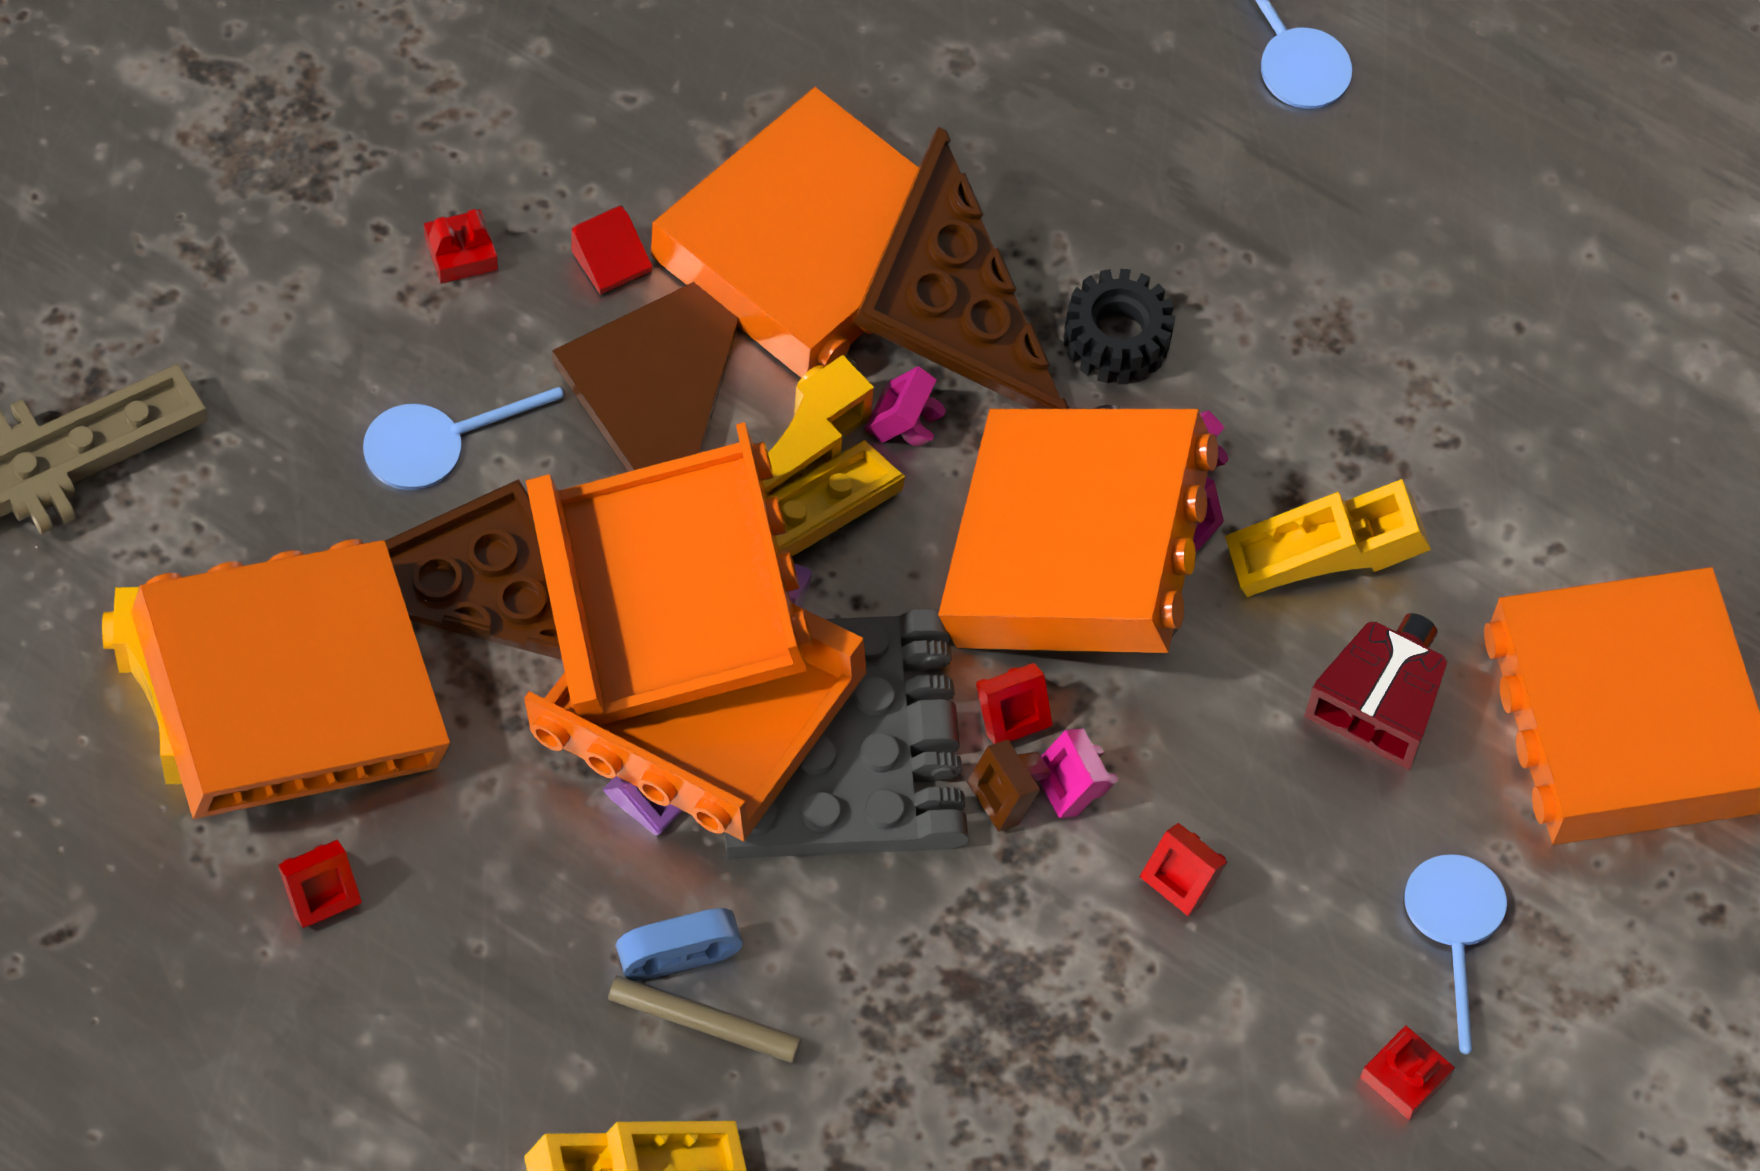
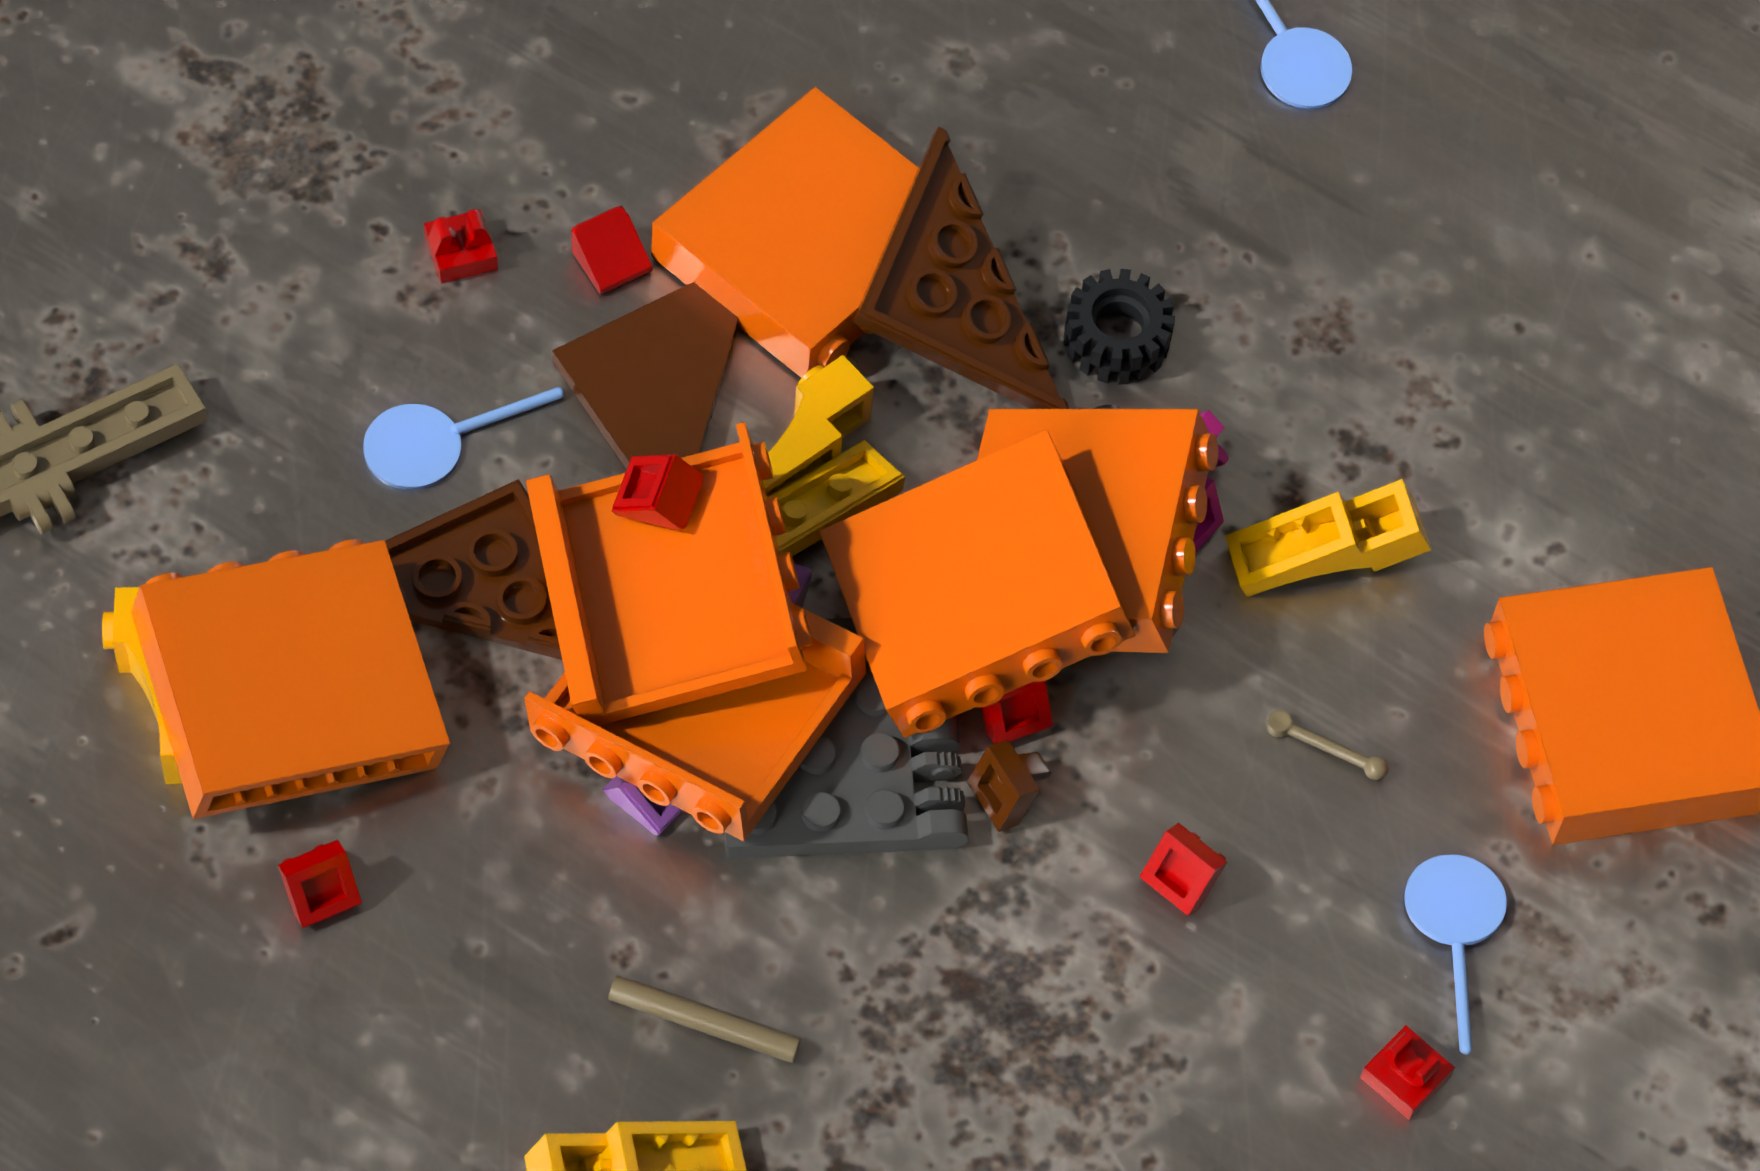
(658, 491): none -> red slope
(679, 944): medium blue beam -> none
(901, 406): dark pink tile -> none
(975, 585): none -> orange panel
(1076, 773): dark pink tile -> none
(1280, 725): none -> dark tan hinge
(1382, 688): dark red torso -> none

